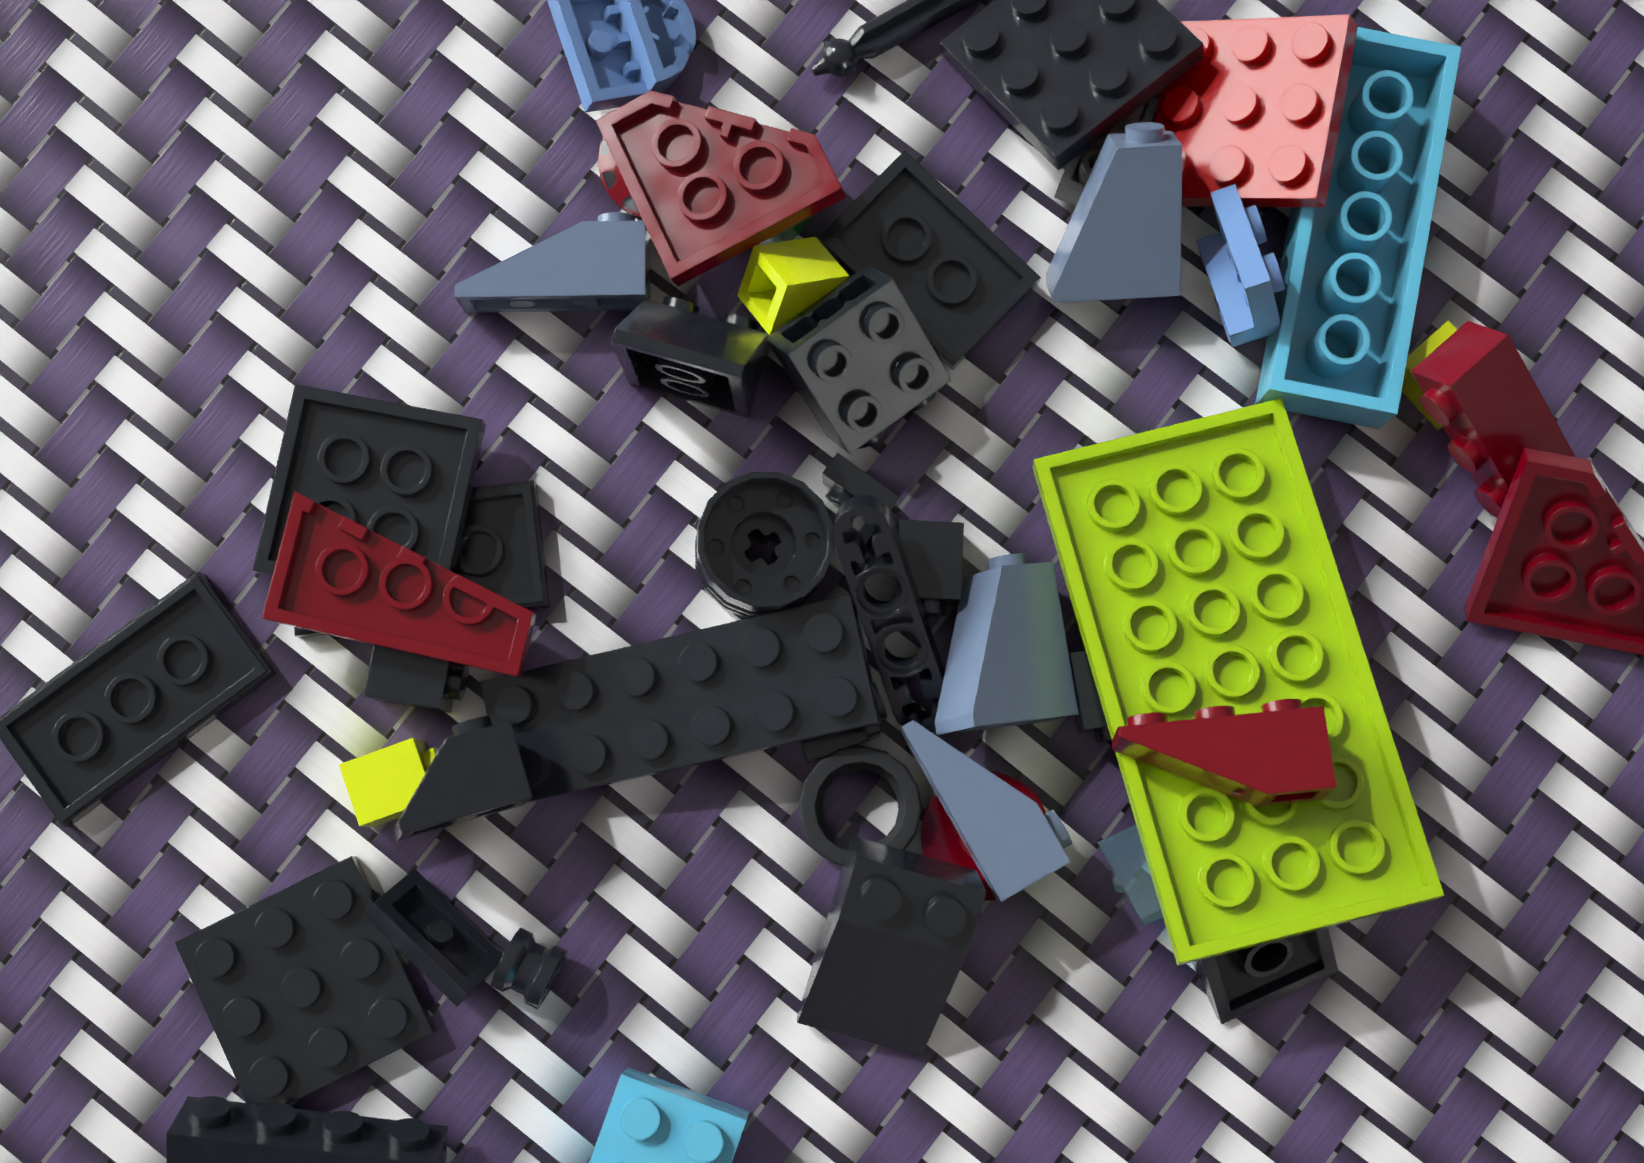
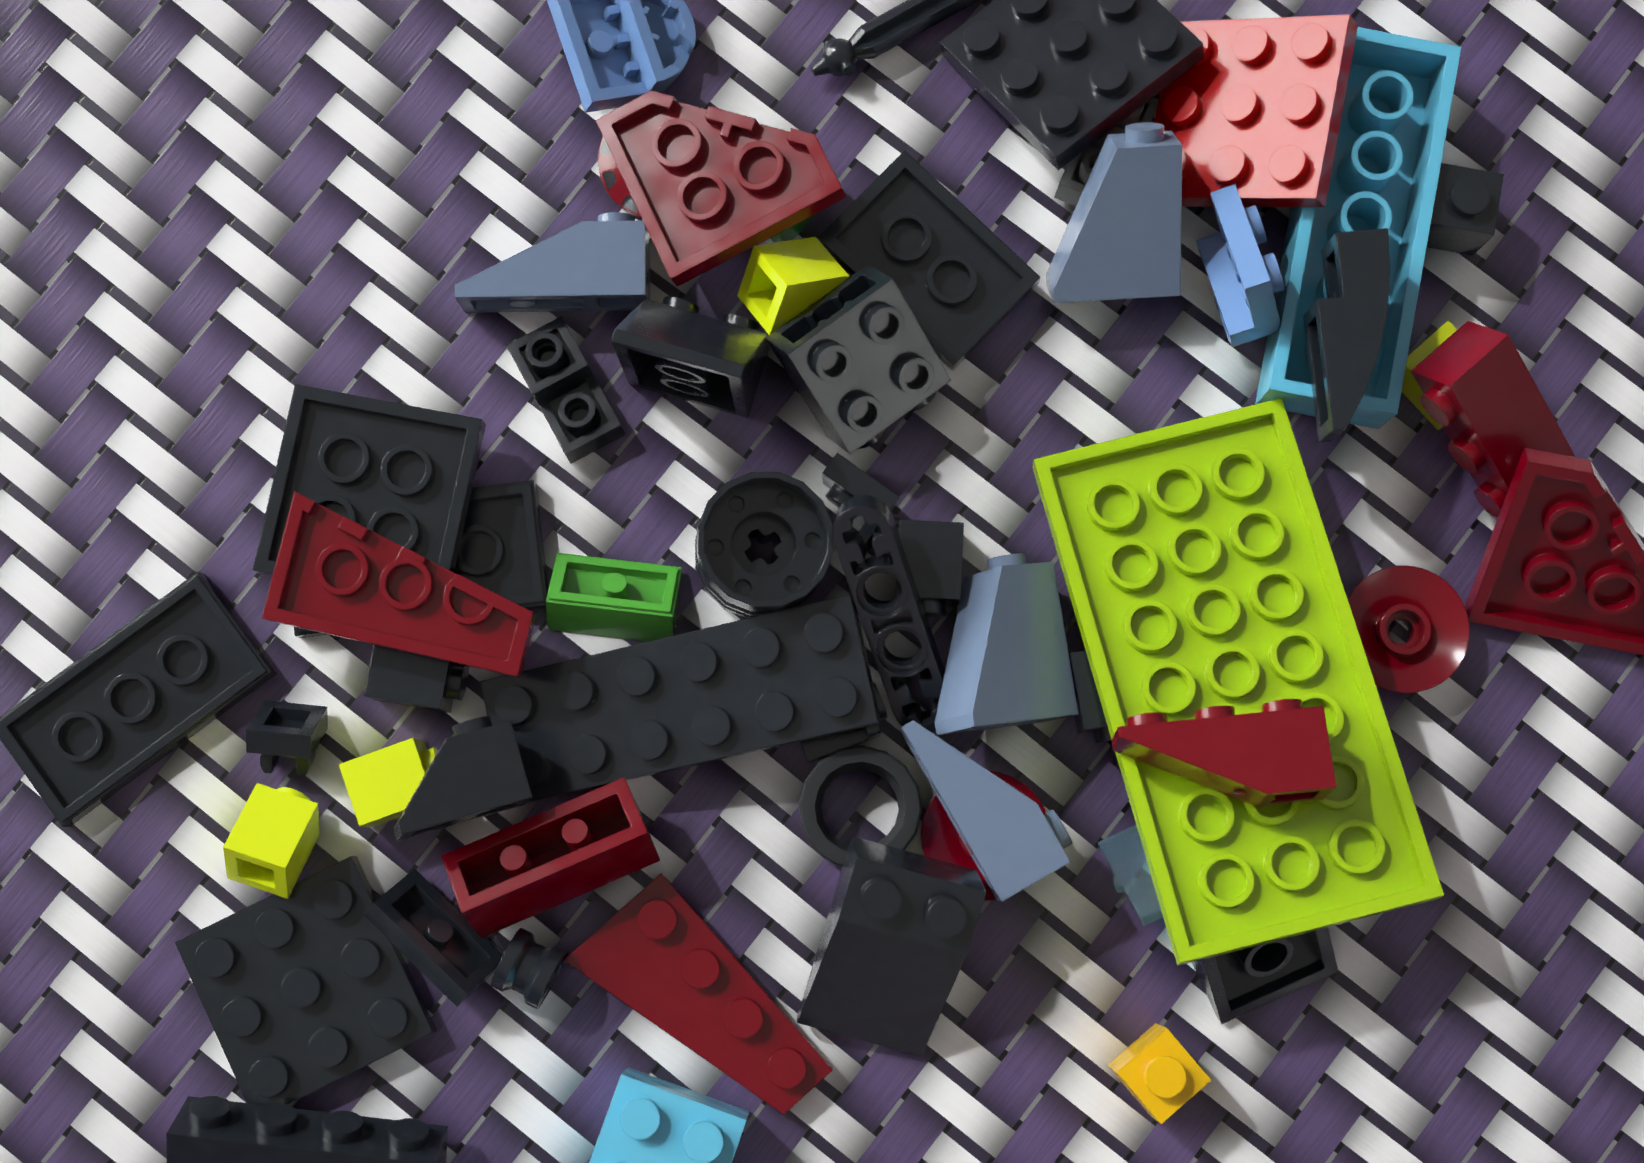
(272, 839): none -> neon yellow brick
(286, 731): none -> black tile
(550, 858): none -> dark red brick
(565, 390): none -> black slope
(613, 598): none -> bright green slope
(692, 986): none -> dark red wing
(1159, 1072): none -> yellow brick
(1347, 326): none -> black slope
(1434, 622): none -> dark red dish
(1464, 209): none -> black brick

